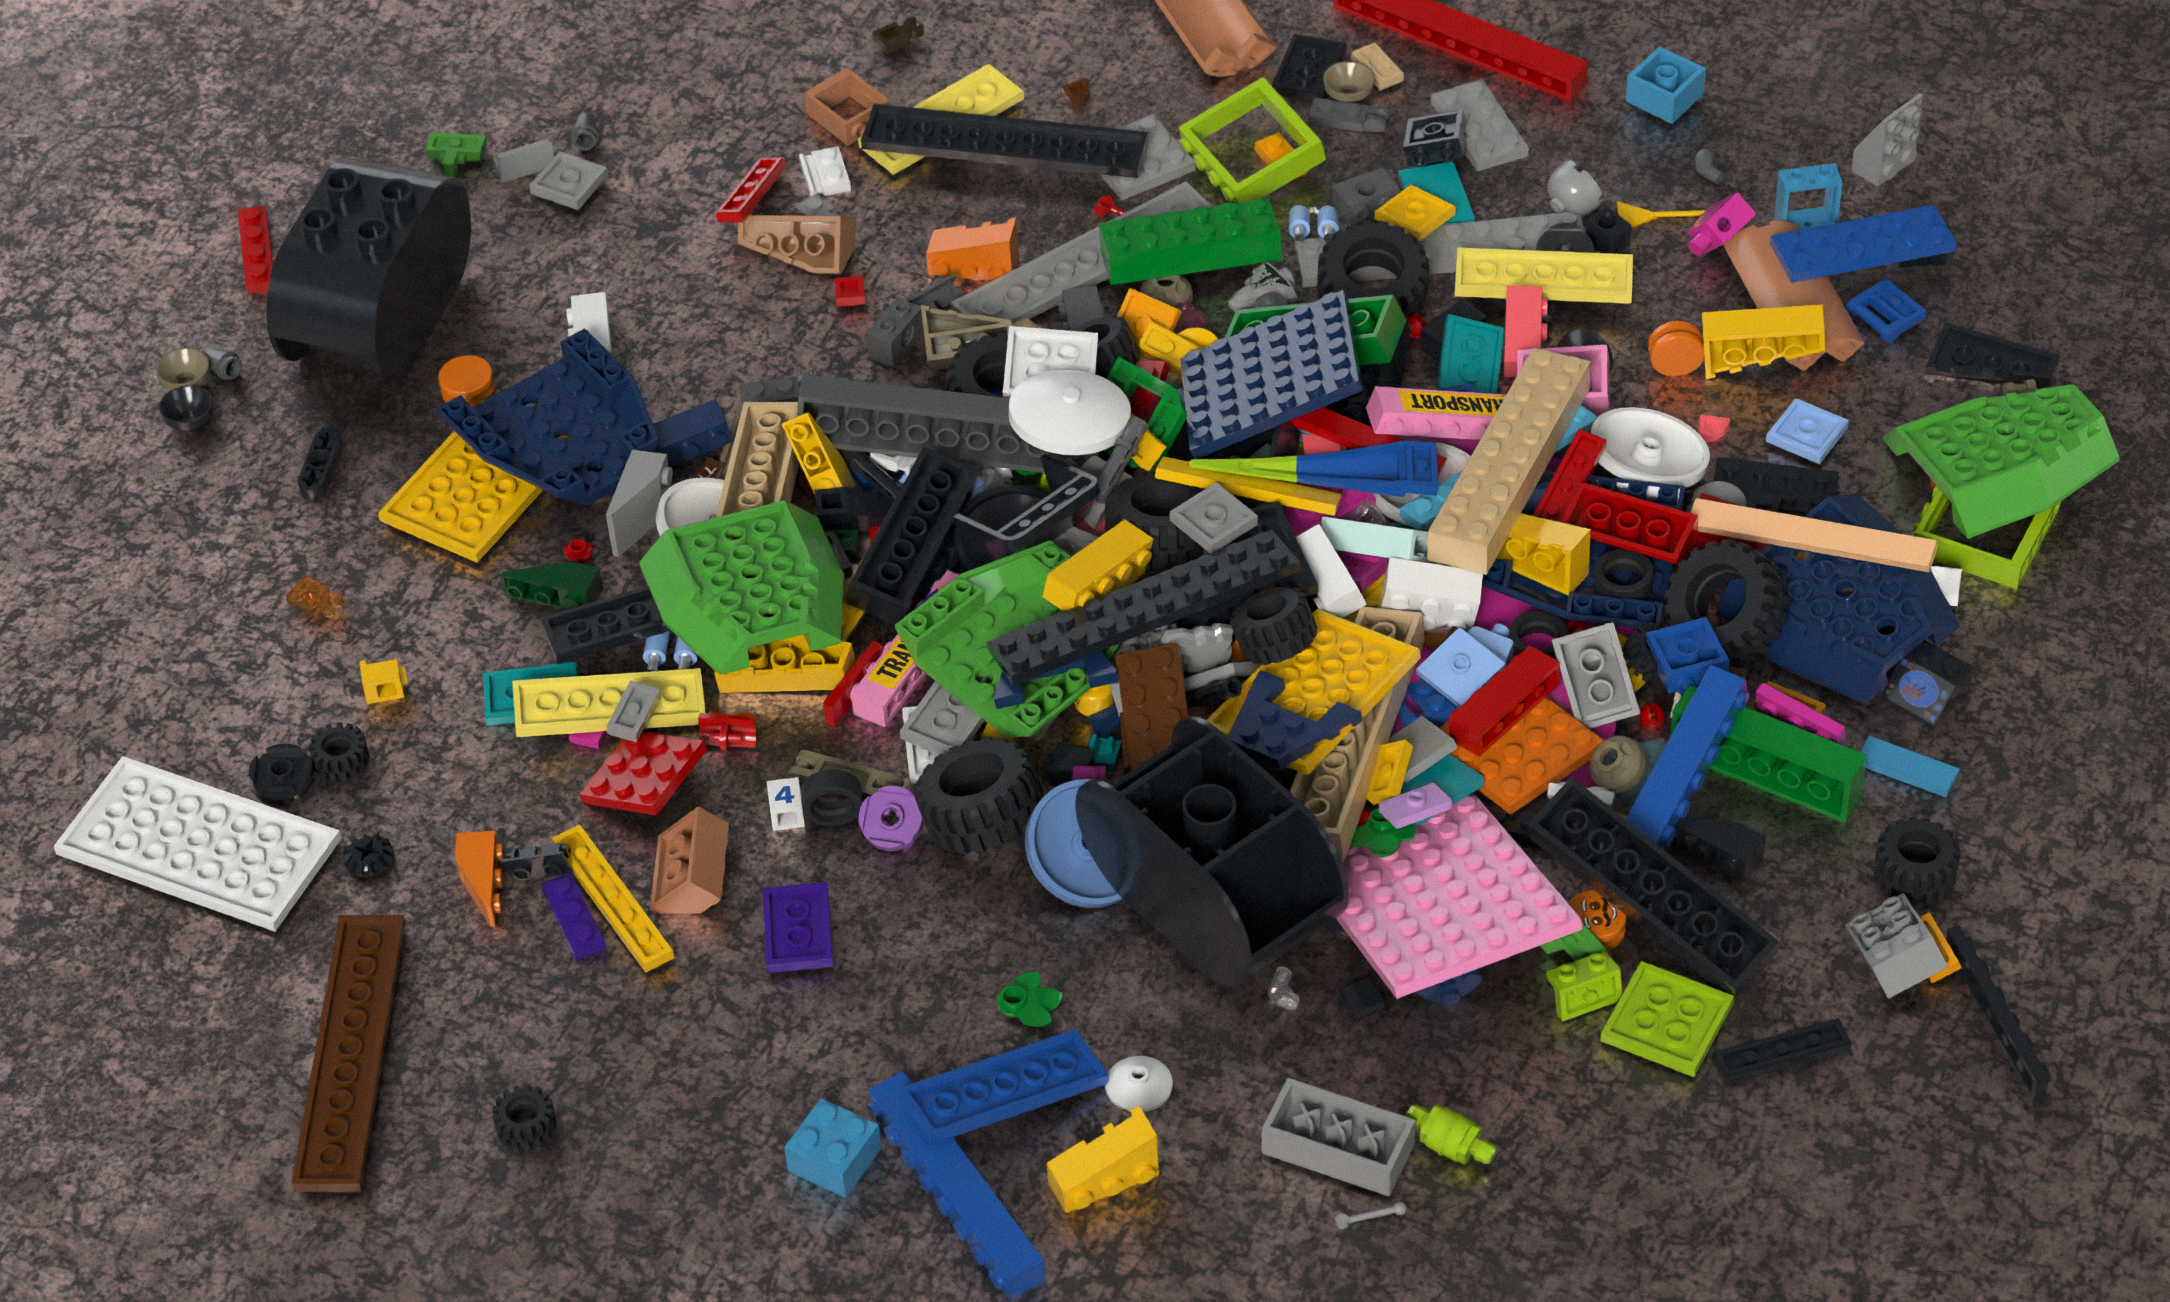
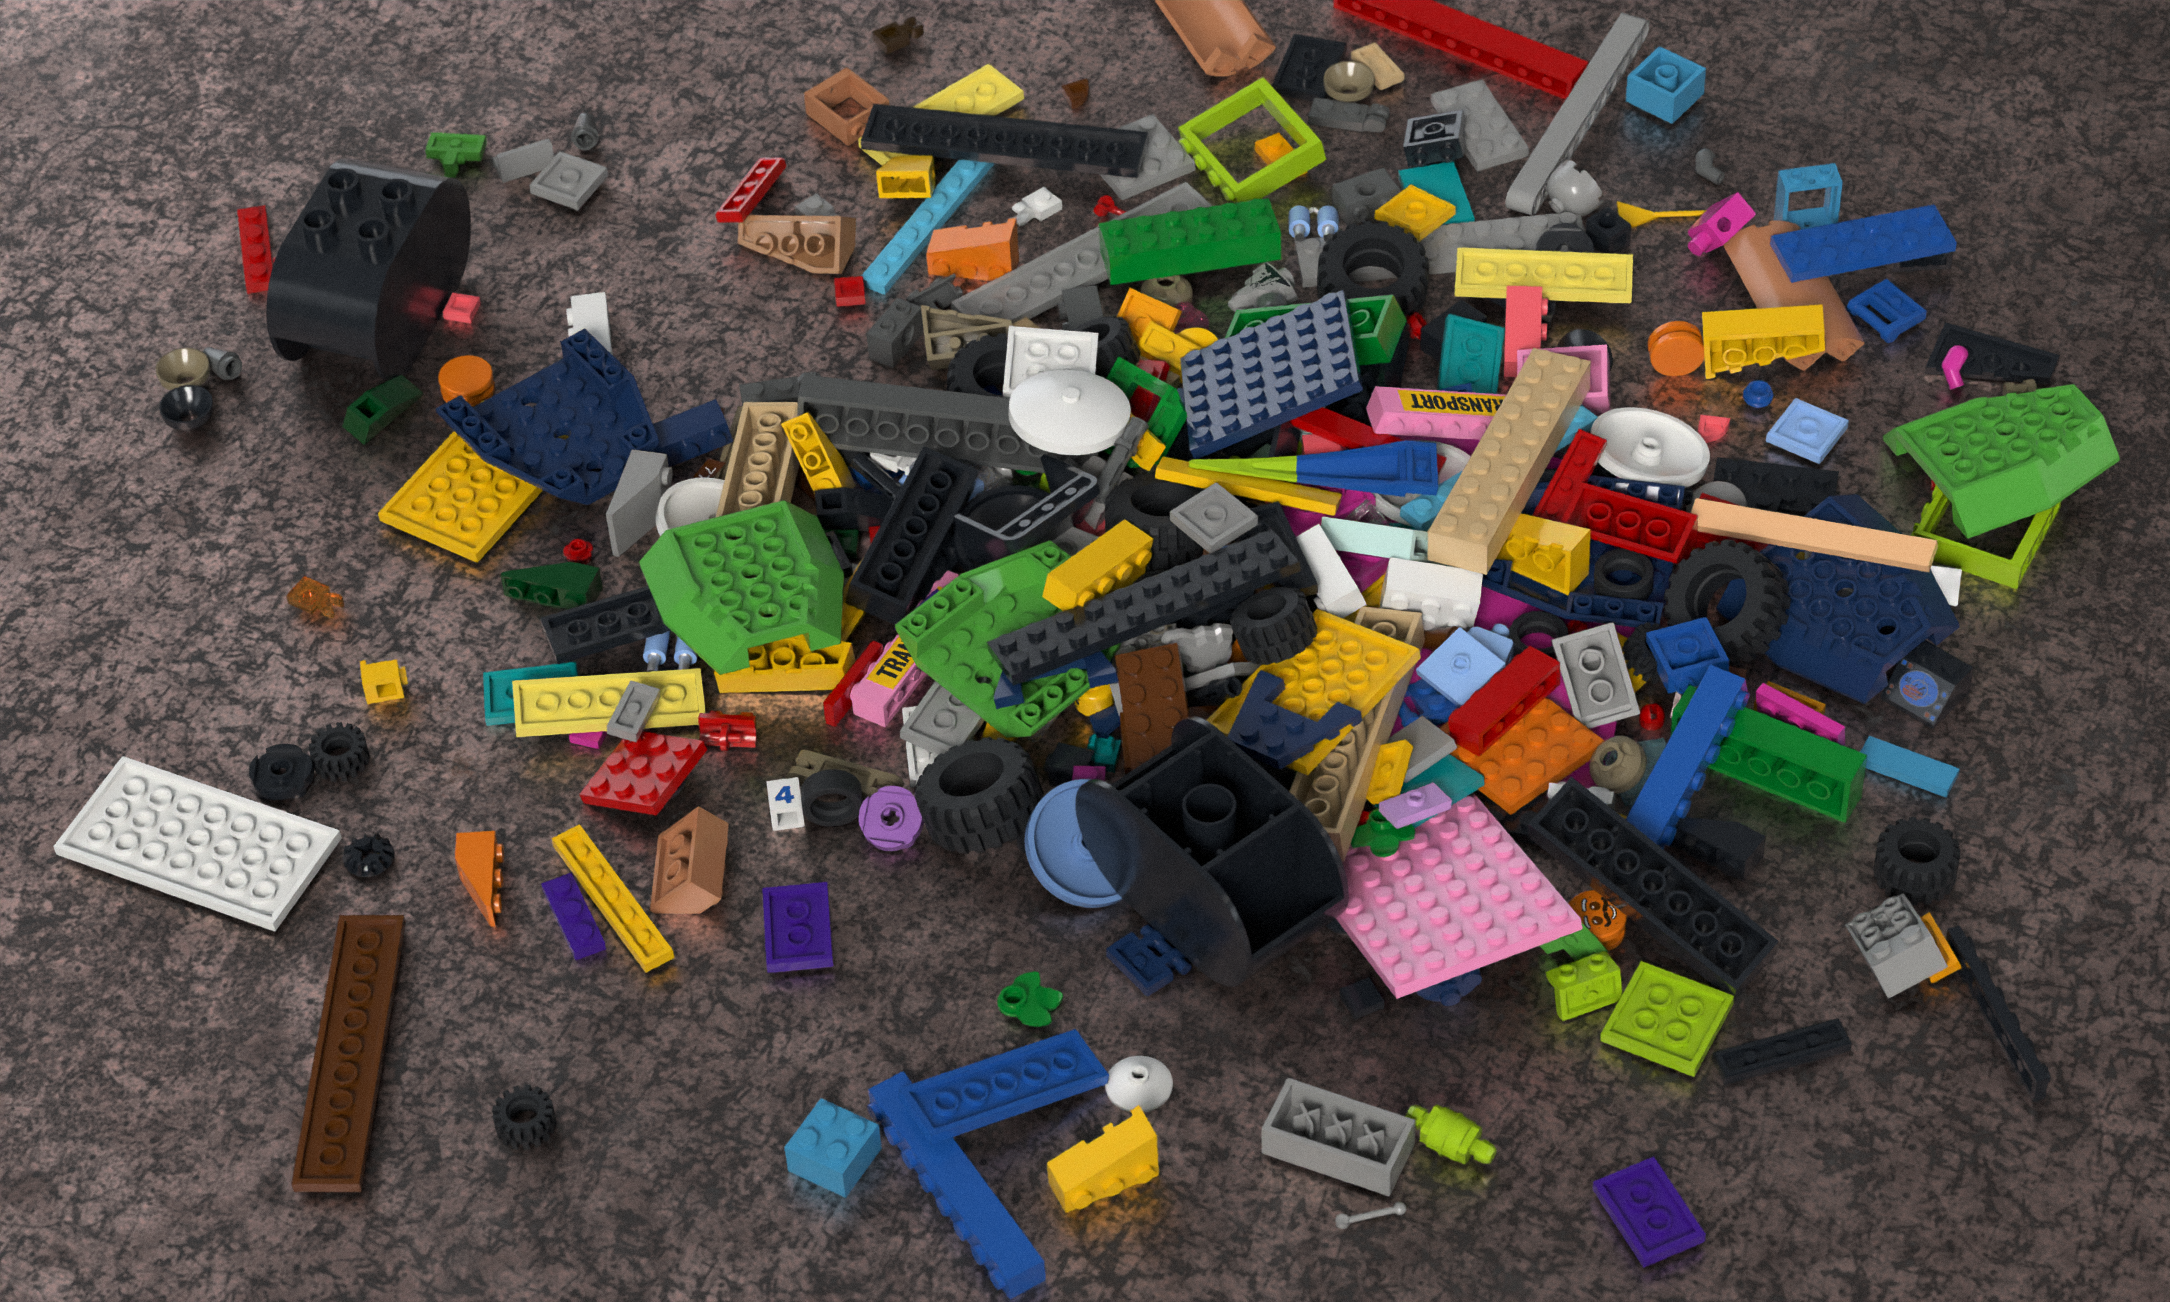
(317, 452): black beam -> none
(379, 407): none -> dark green slope
(461, 308): none -> coral tile
(528, 864): black hinge -> none
(825, 172): white plate -> none
(912, 177): none -> yellow torso
(919, 228): none -> medium azure plate
(1037, 205): none -> white plate
(1141, 965): none -> dark blue plate
(1281, 992): clear arm -> none
(1577, 112): none -> light grey beam
(1648, 1211): none -> dark purple plate
(1758, 394): none -> blue plate
(1889, 144): light grey slope -> none
(1952, 364): none -> dark pink arm

